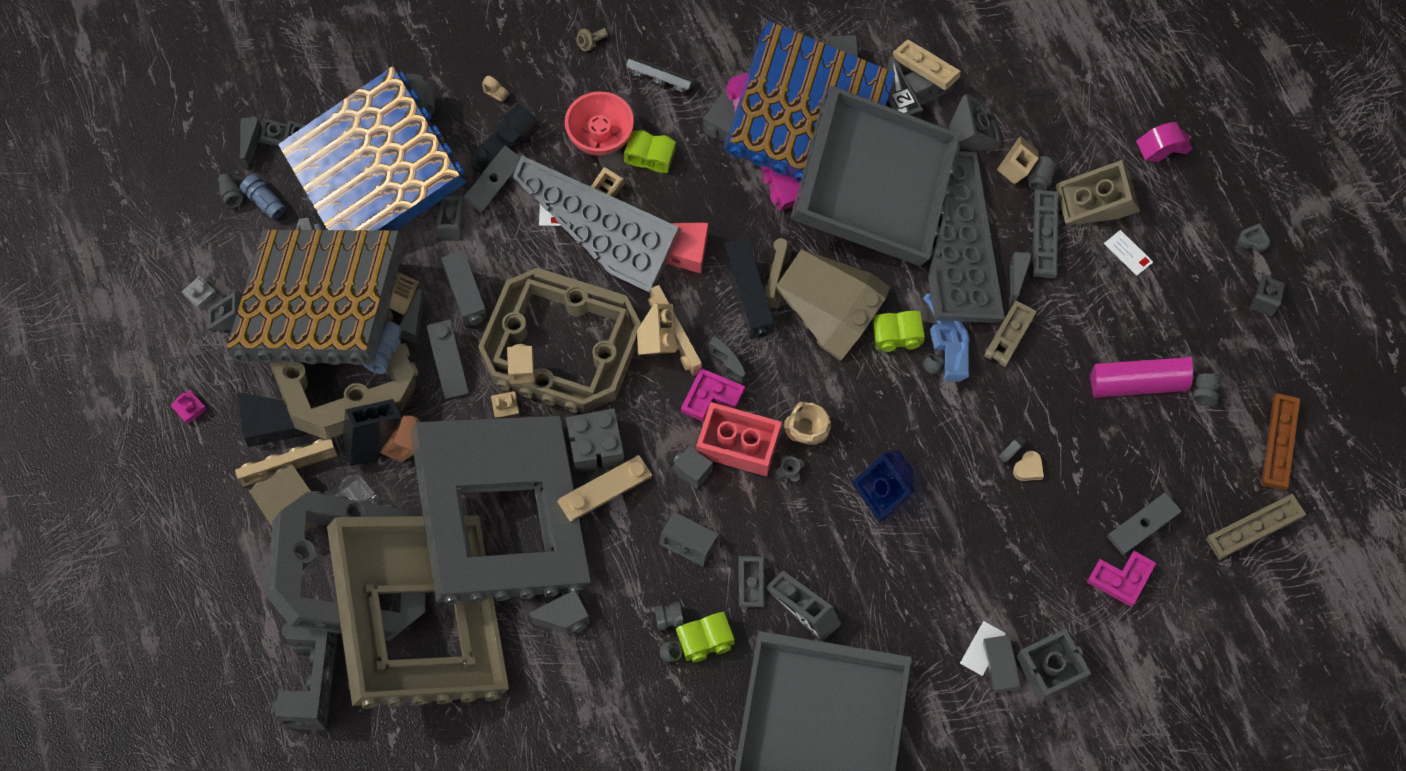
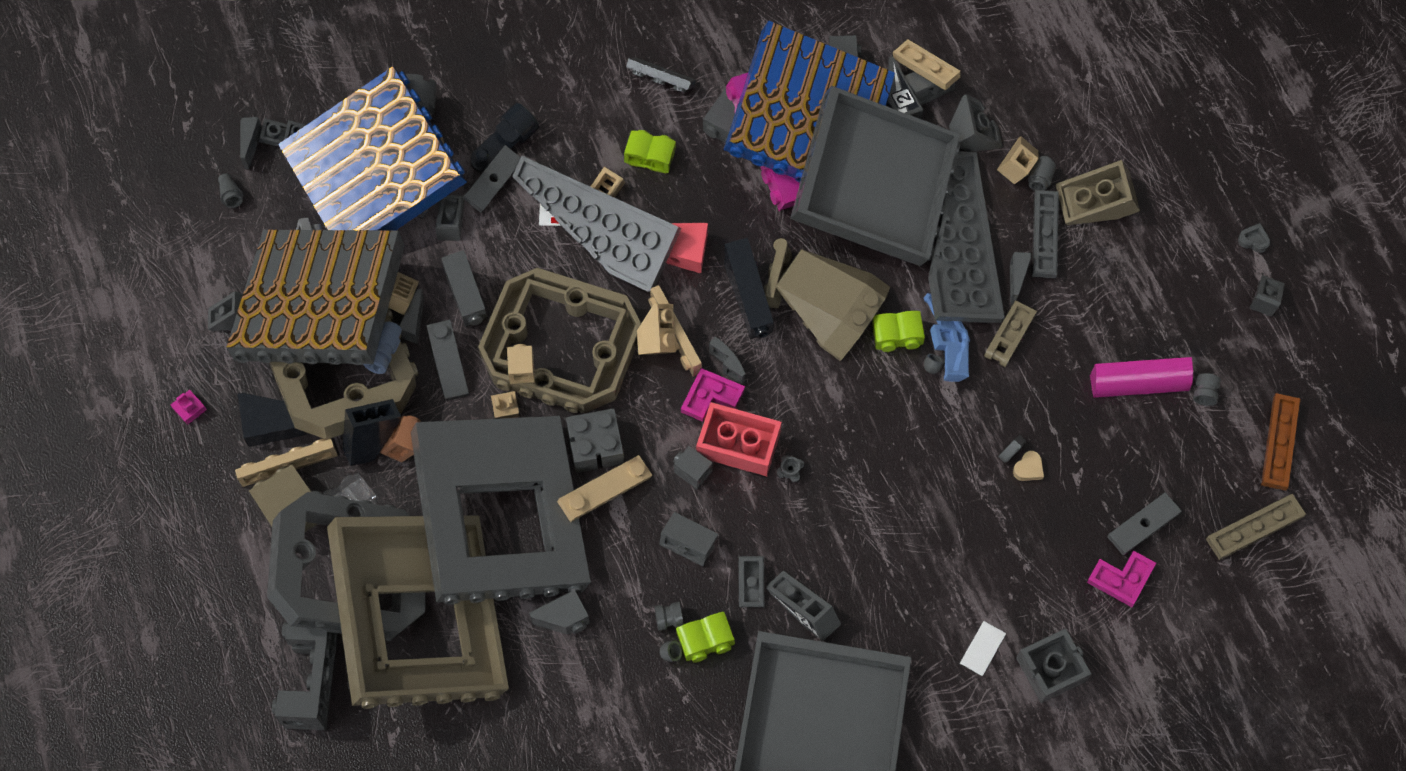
(199, 292): light grey tile -> none
(265, 199): sand blue axle -> none
(494, 89): tan tile -> none
(586, 40): dark tan plate -> none
(599, 123): coral piece -> none
(808, 425): tan hair -> none
(885, 484): clear blue slope -> none
(1001, 663): dark grey slope -> none
(1128, 252): white sticker -> none
(1163, 141): dark pink brick -> none

